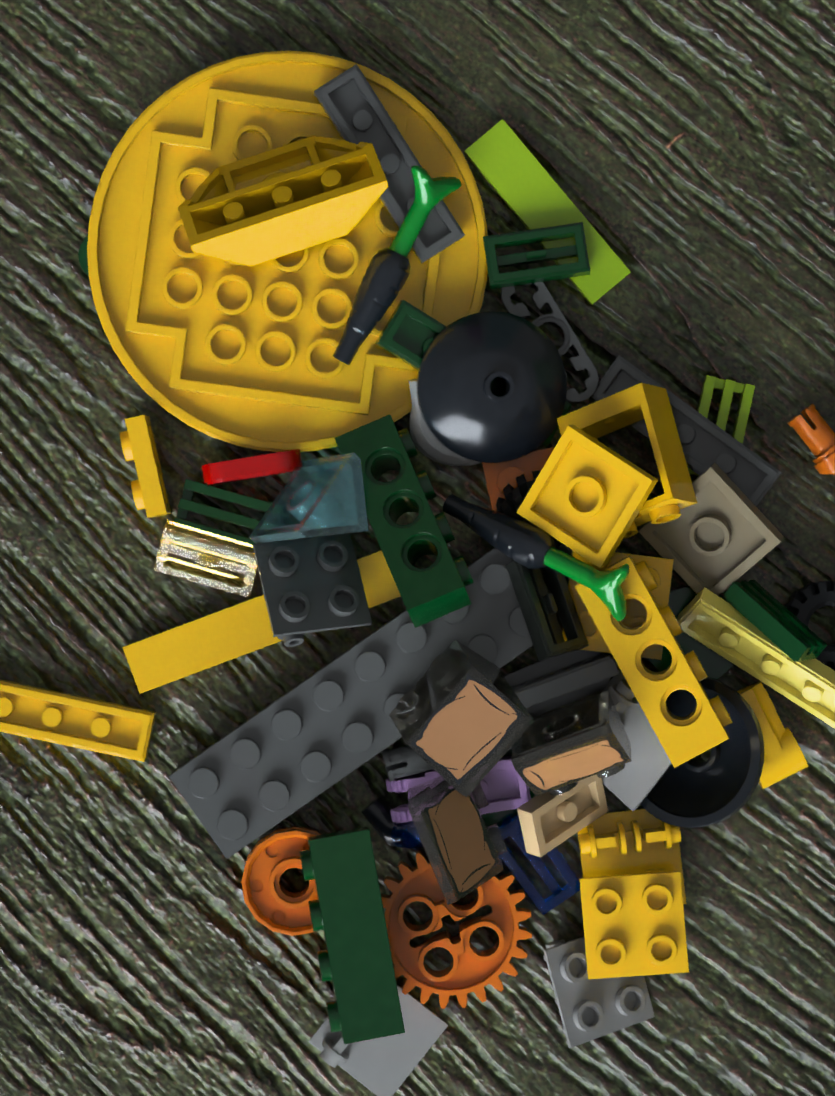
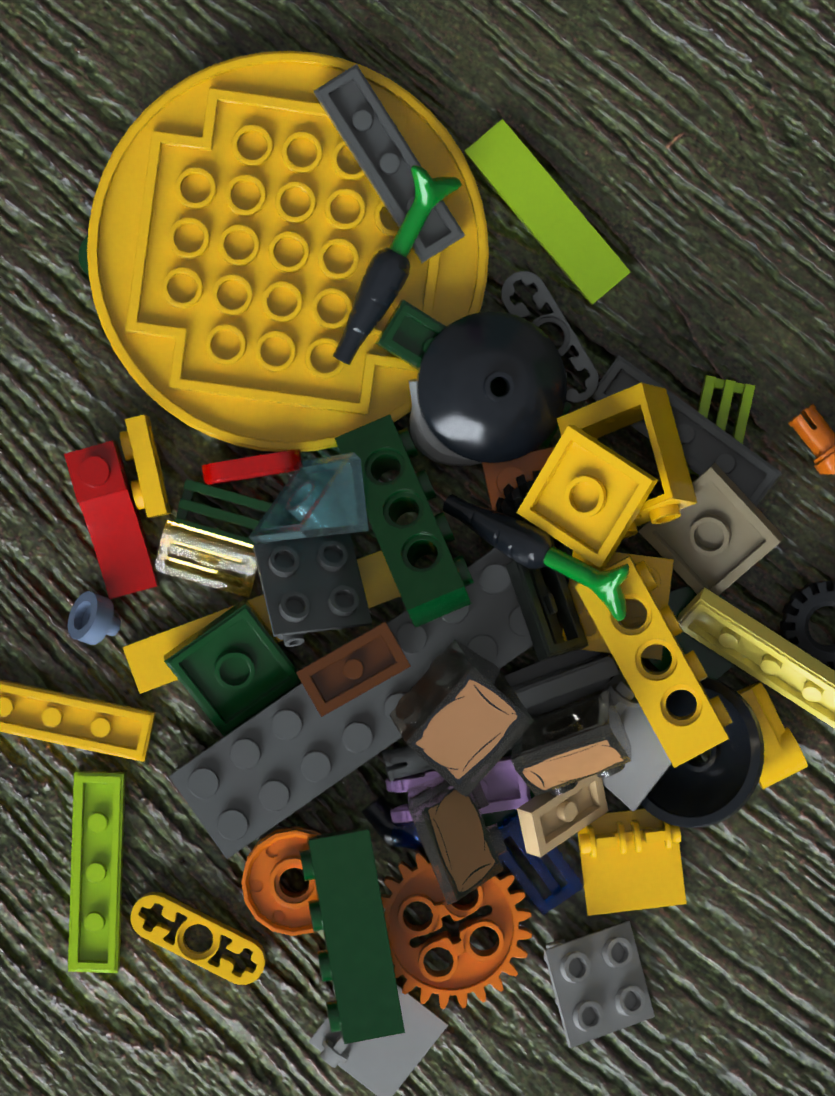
(92, 618): none -> sand blue tile
(96, 871): none -> lime tile
(112, 518): none -> red slope
(179, 947): none -> yellow beam
(233, 667): none -> dark green tile
(283, 200): yellow wedge -> none
(353, 669): none -> reddish brown plate
(535, 275): dark green tile -> none
(634, 924): yellow hinge -> none
(774, 620): dark green tile -> none

